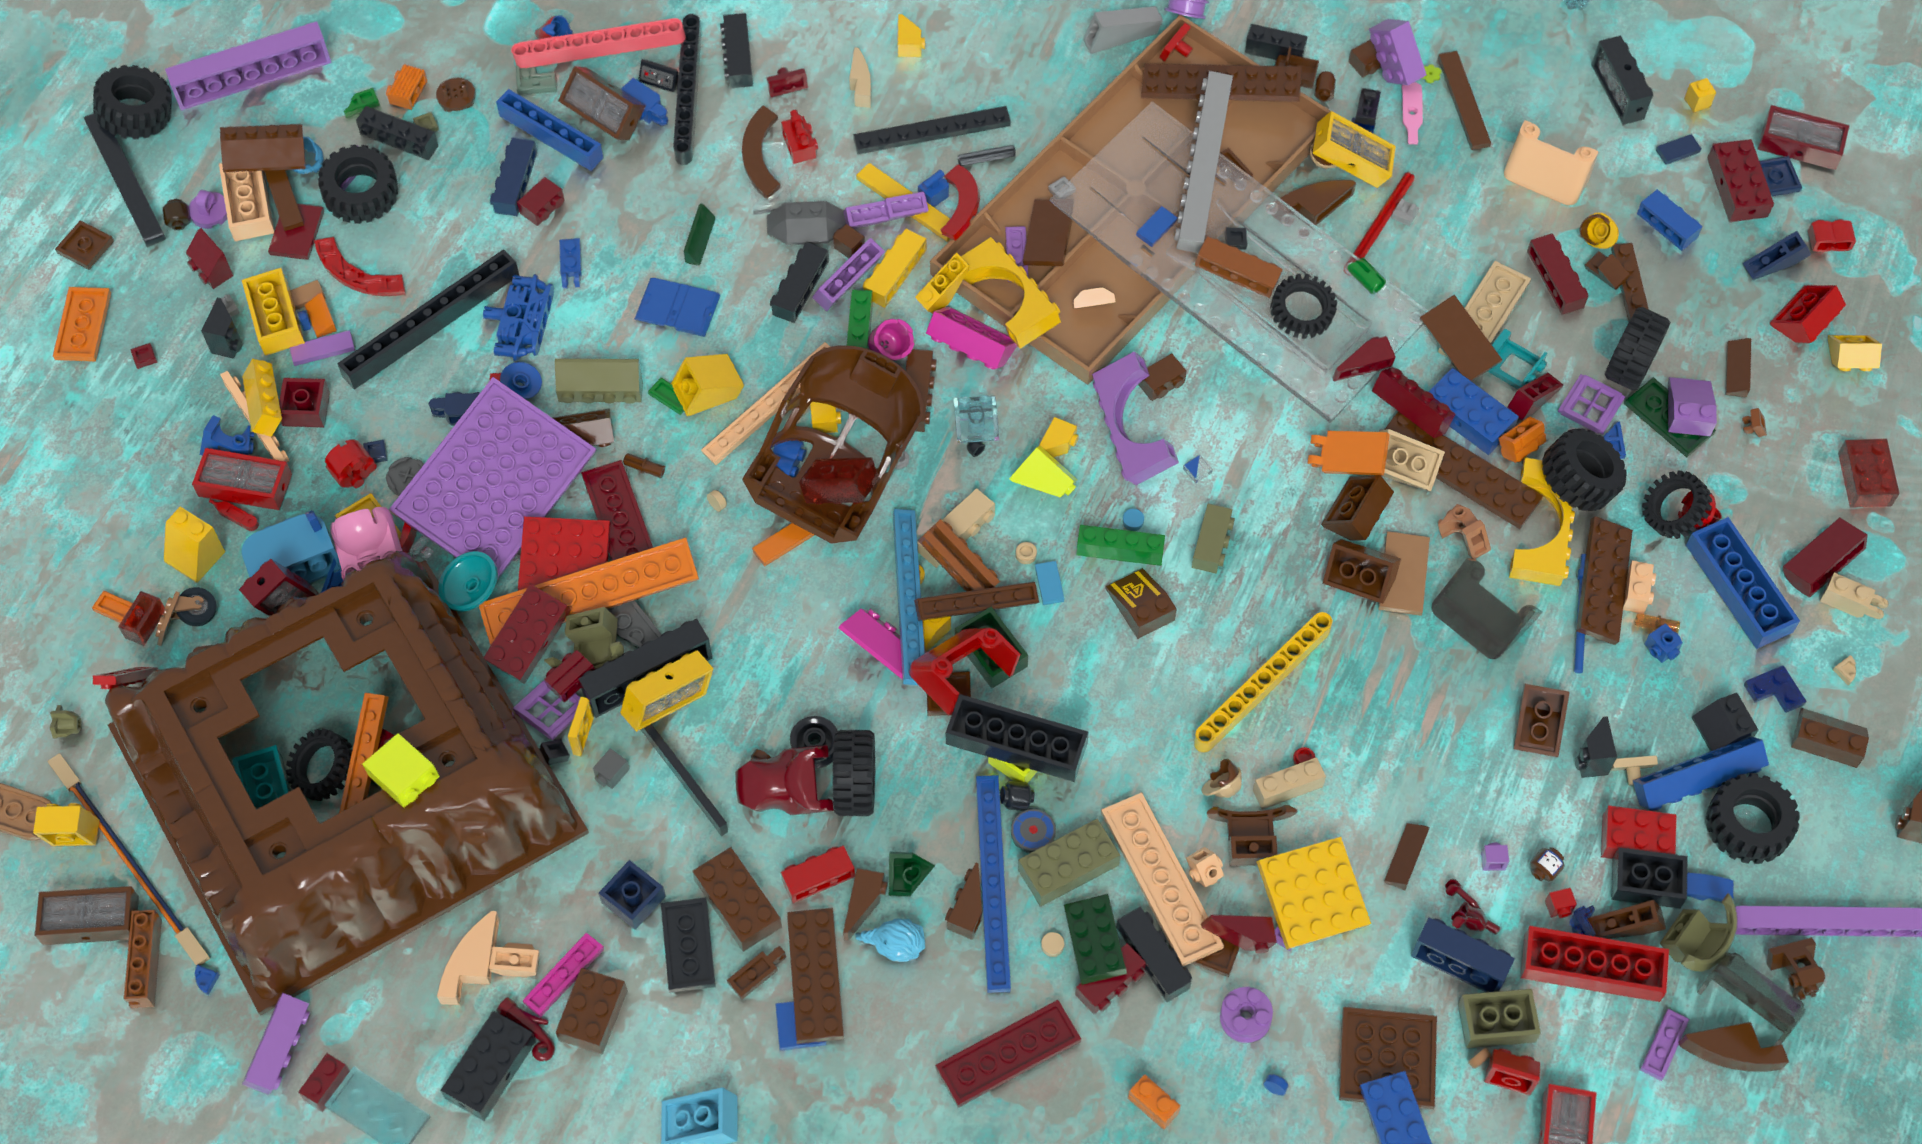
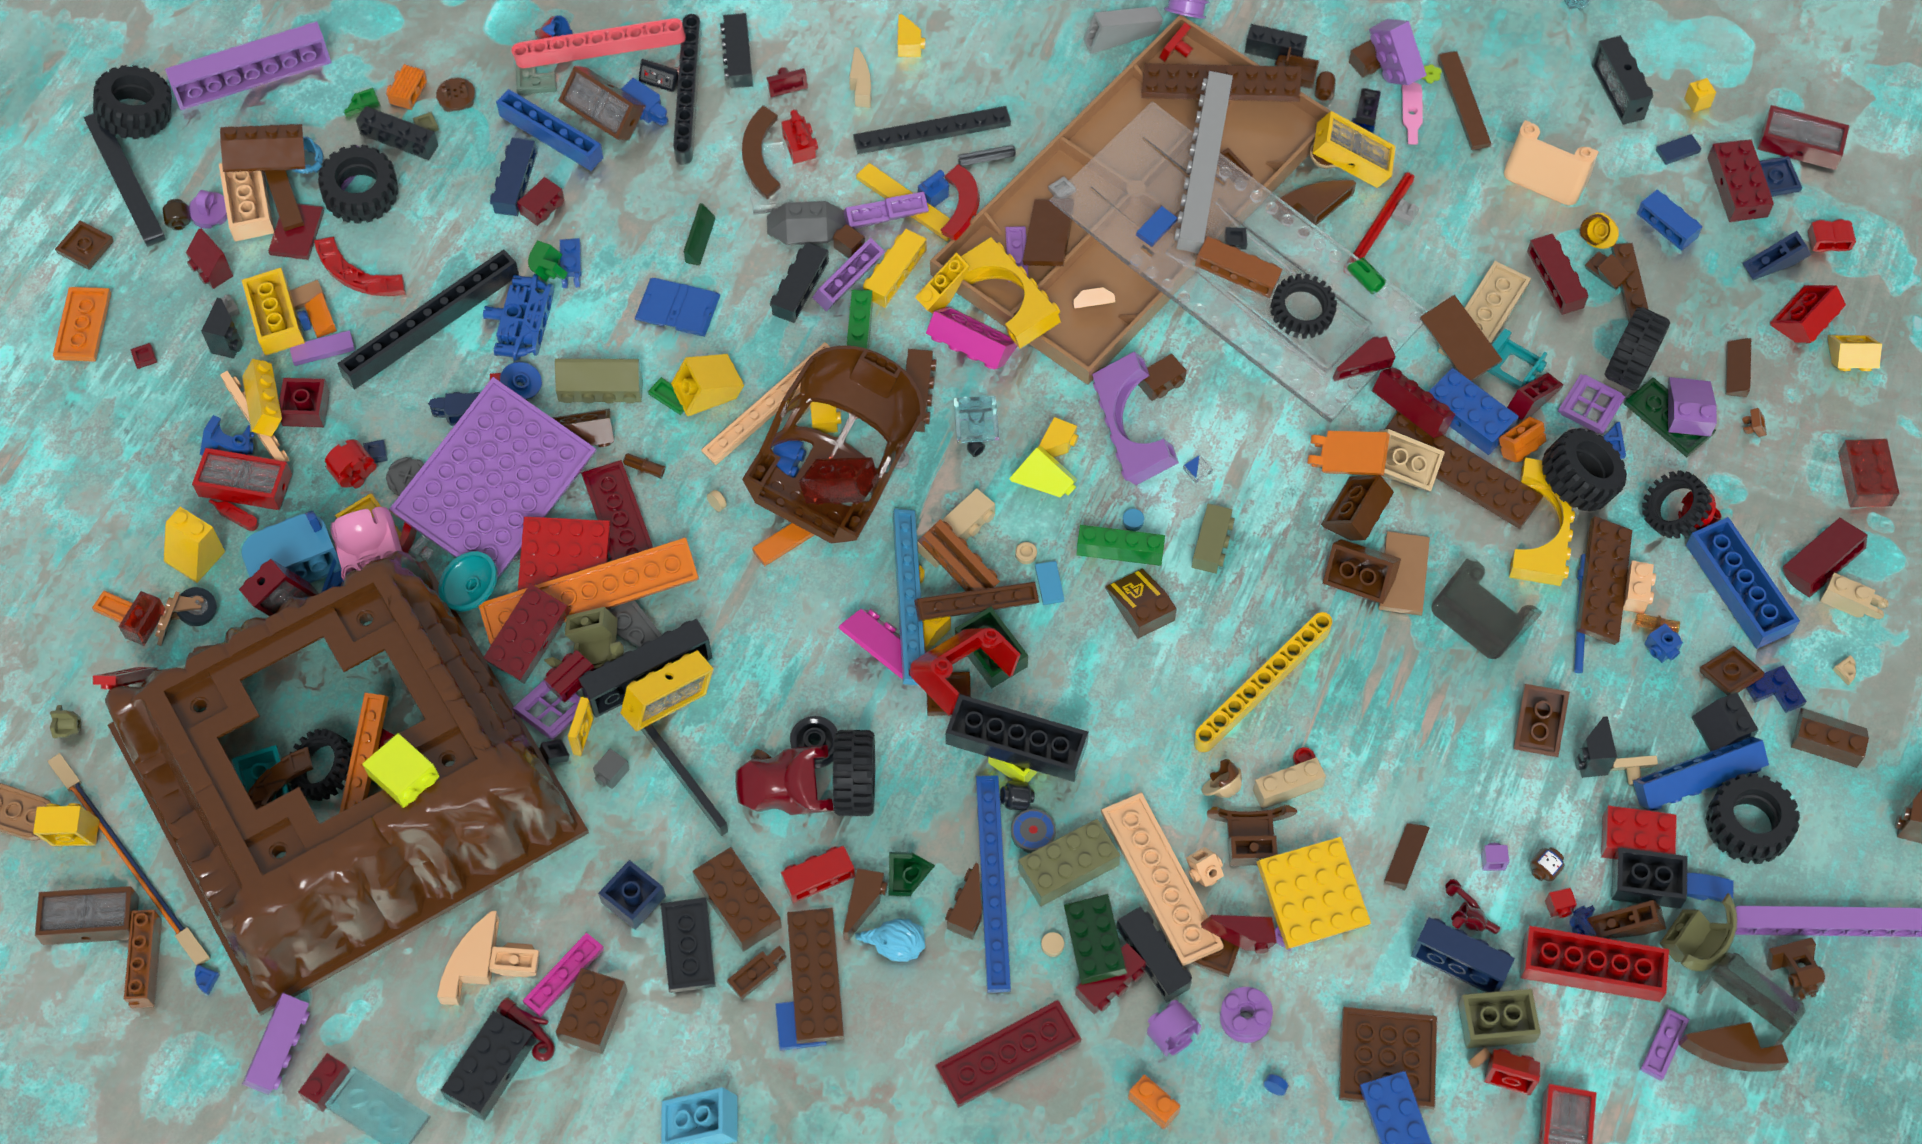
(279, 775): none -> reddish brown tile
(544, 261): none -> green brick
(895, 335): dark pink cylinder -> none
(1173, 1028): none -> medium lavender brick
(1473, 532): nougat tile -> none
(1731, 671): none -> reddish brown tile

